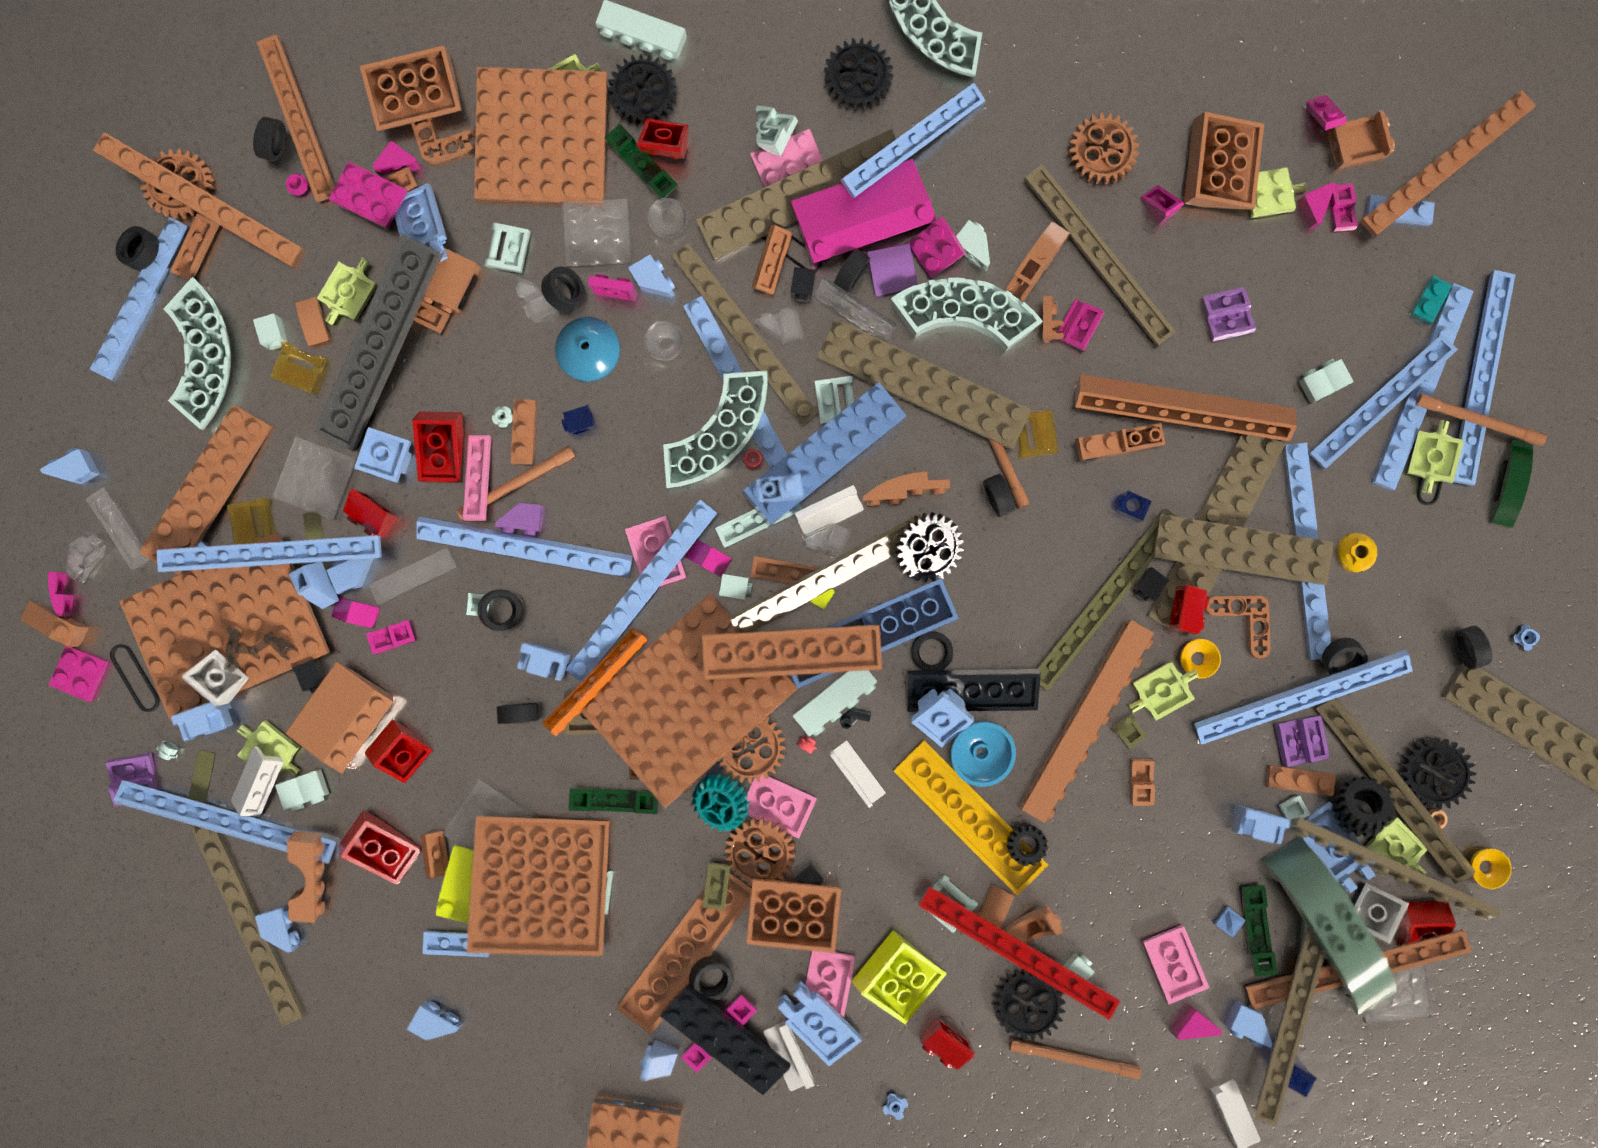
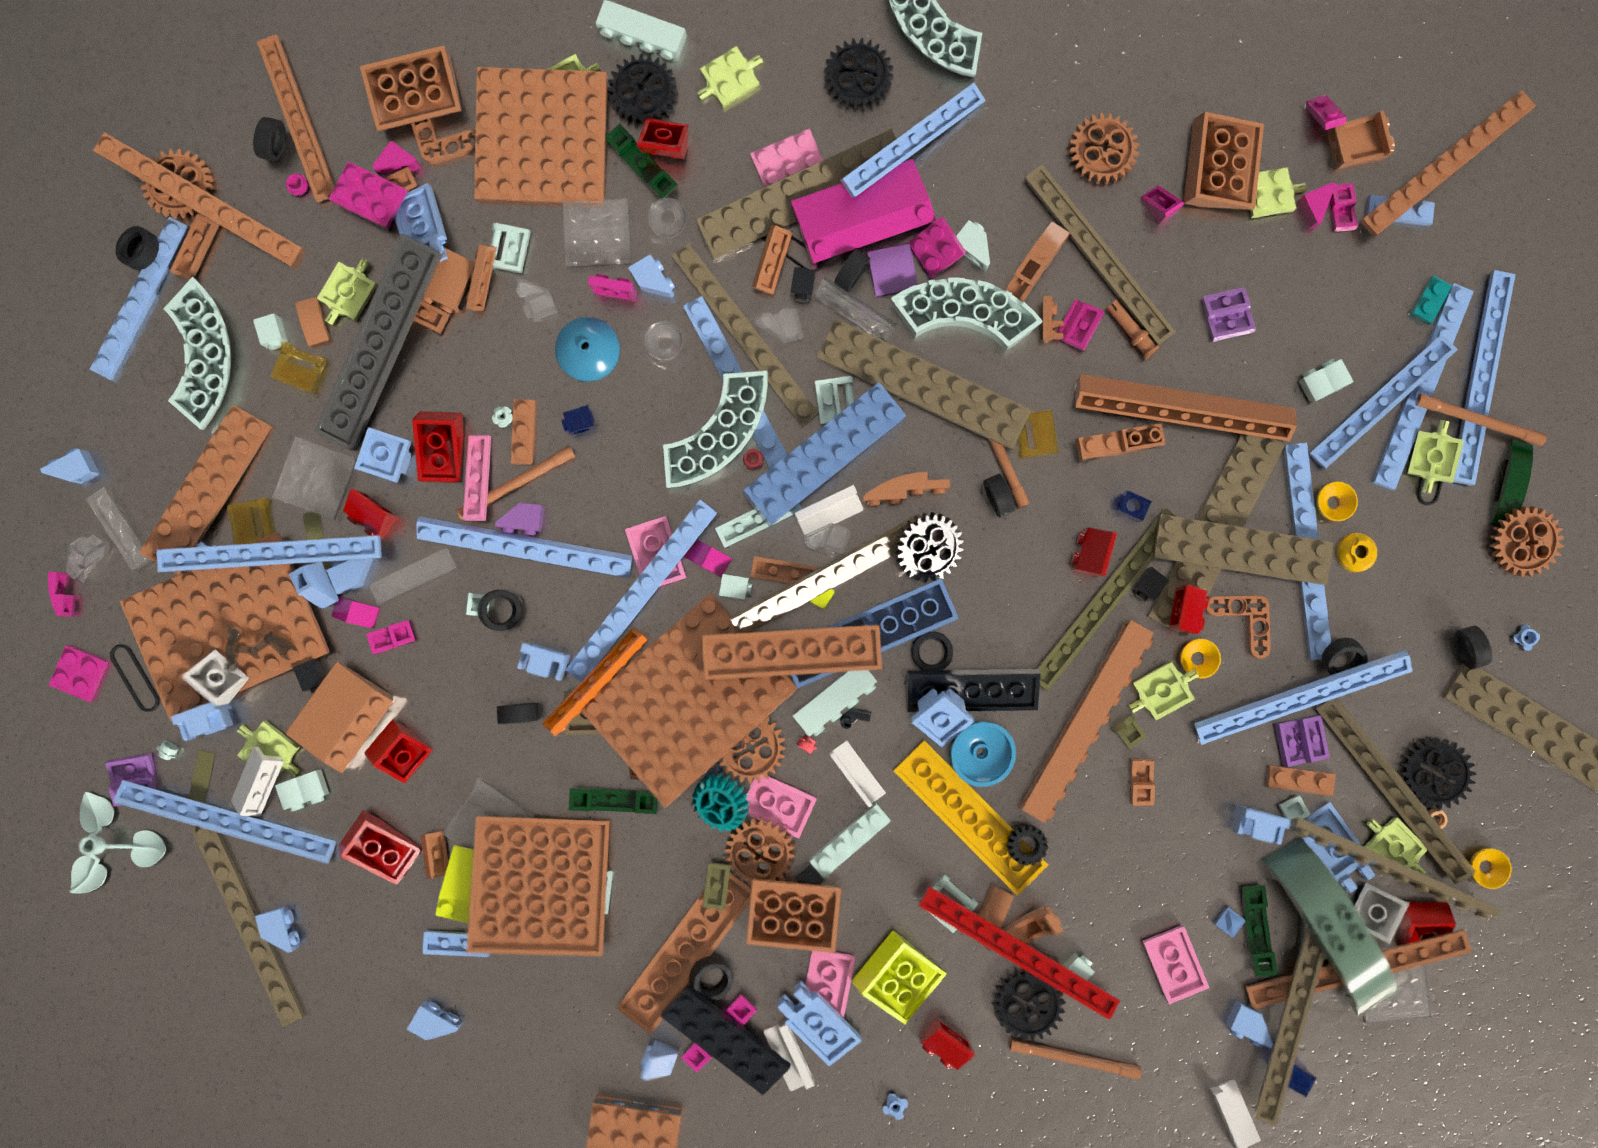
(54, 627): nougat slope -> none
(86, 871): none -> light aqua plant
(305, 852): nougat arch -> none
(481, 277): none -> nougat plate
(552, 294): black tyre -> none
(729, 77): none -> yellowish green plate
(773, 129): light aqua slope -> none
(780, 489): light blue slope -> none
(849, 840): none -> light aqua brick
(1093, 551): none -> red slope
(1139, 337): none -> nougat pin
(1195, 1026): dark pink slope -> none
(1347, 501): none -> yellow piece
(1371, 793): black tyre -> none
(1527, 541): none -> nougat gear

